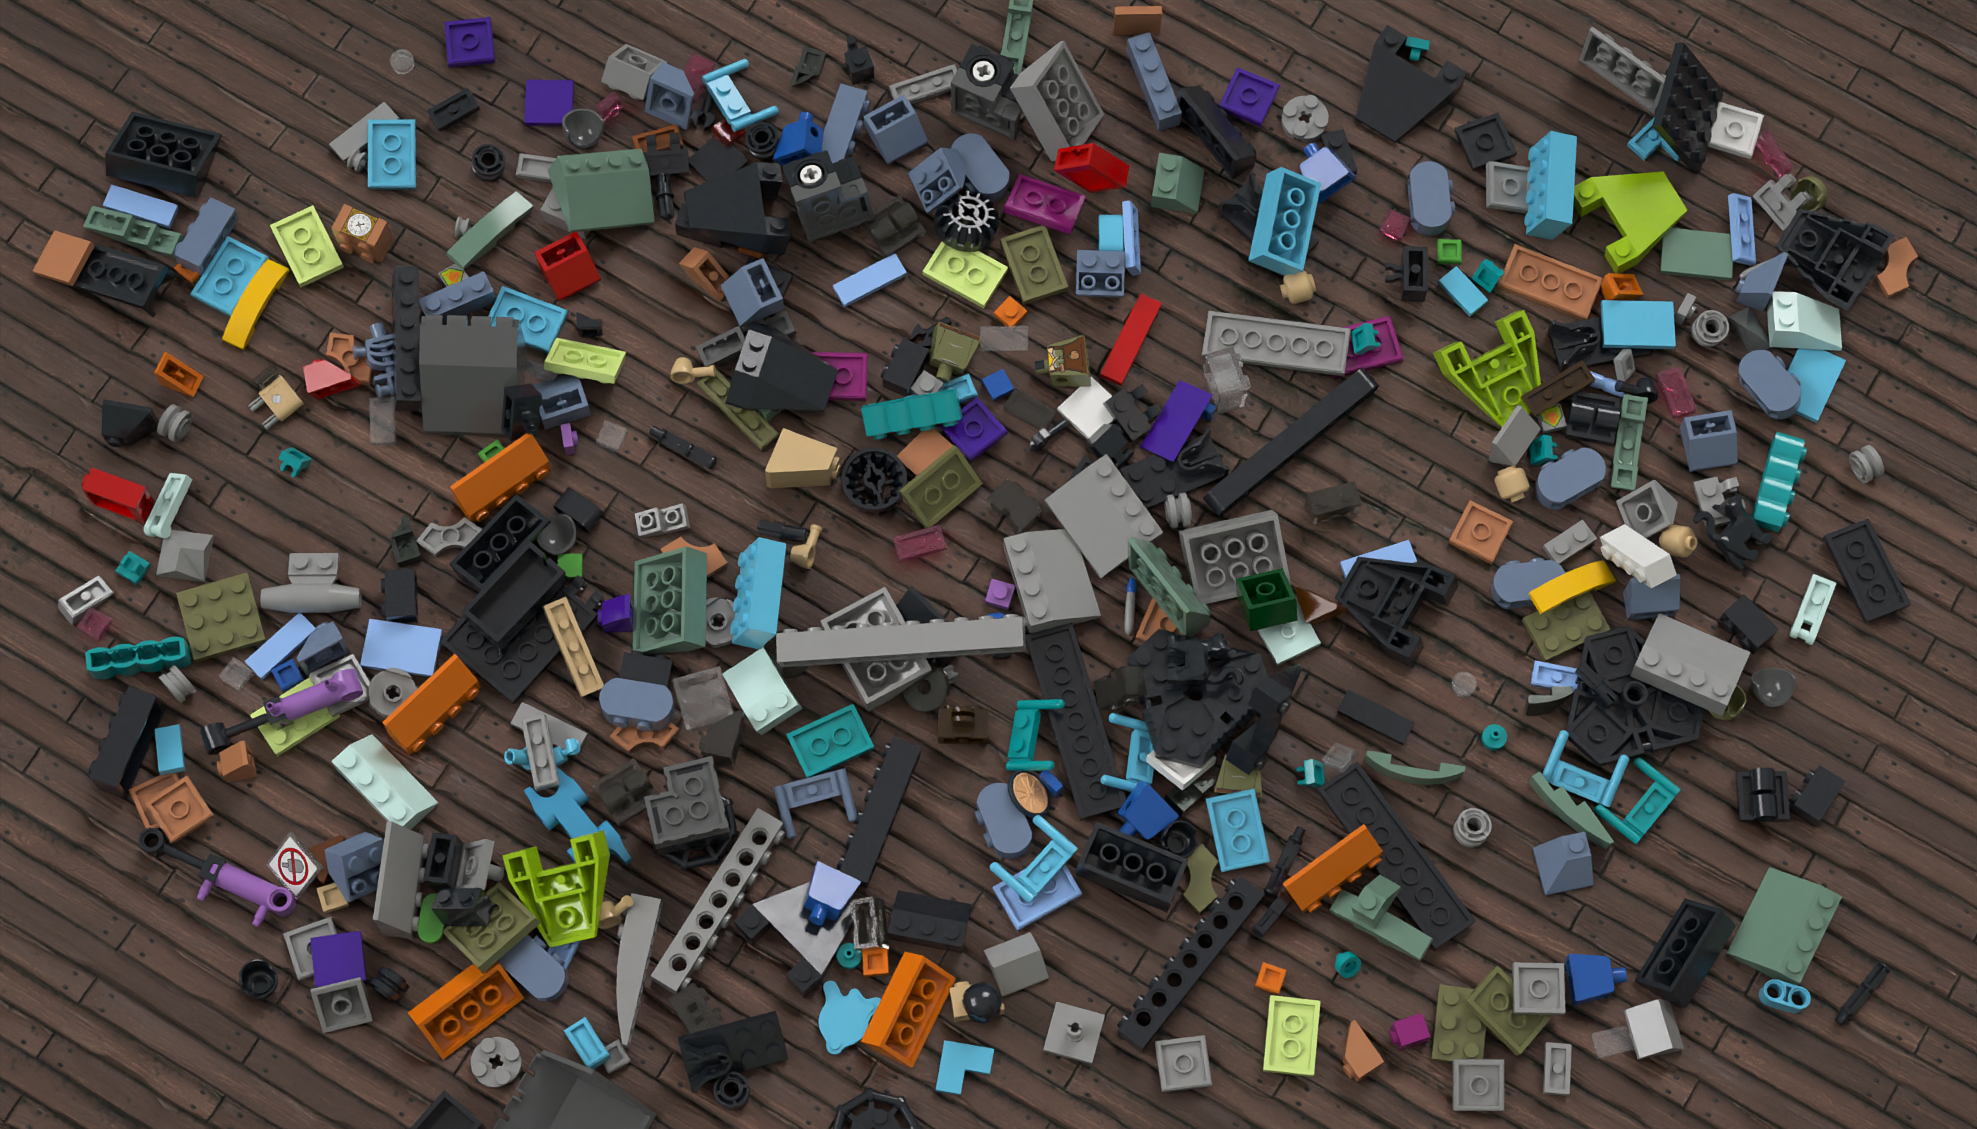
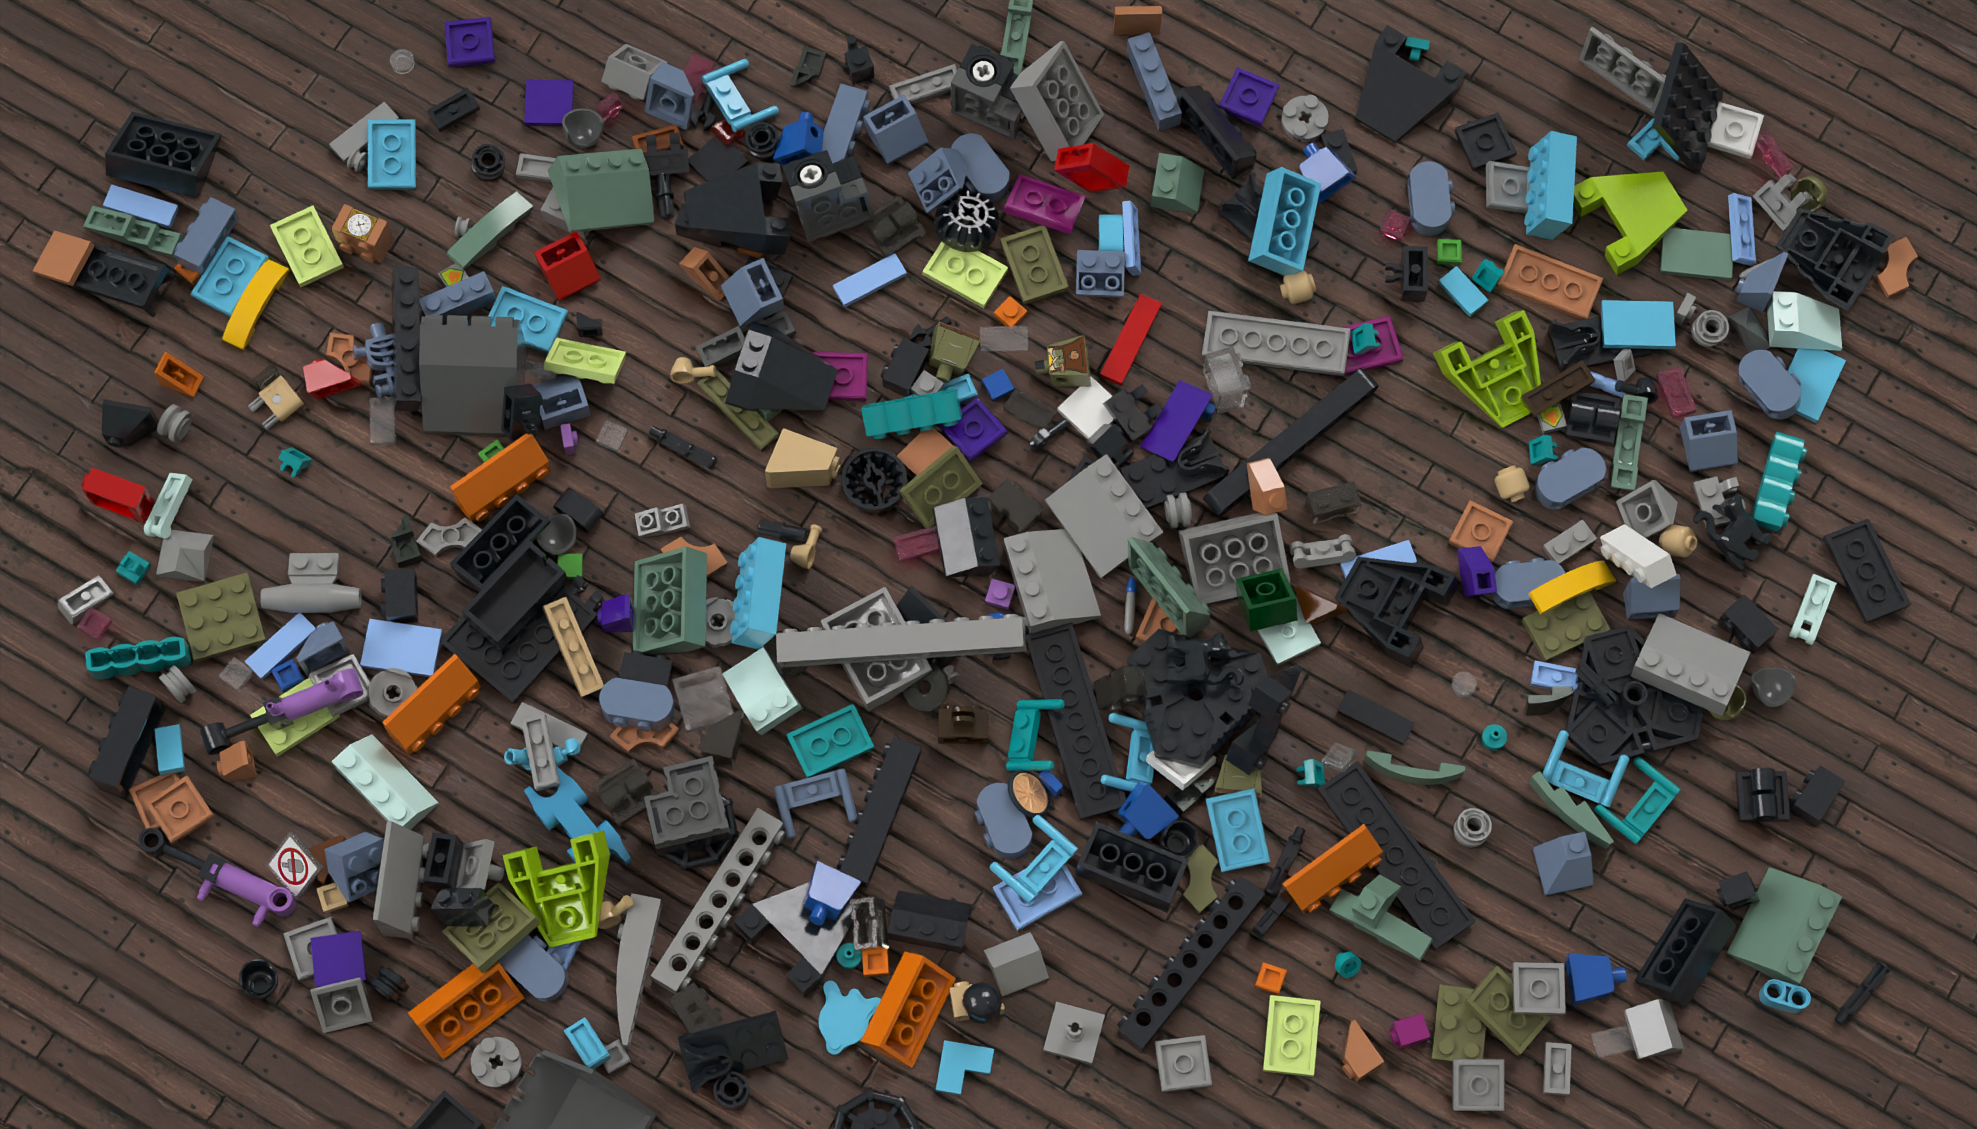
(429, 927): bright green tile -> none
(966, 537): none -> slope
(1266, 487): none -> nougat slope
(1322, 552): none -> light grey plate
(1476, 572): none -> dark purple slope
(1513, 438): light grey slope -> none
(1620, 287): orange slope -> none
(1737, 891): none -> black brick
(1866, 464): light grey wheel -> none

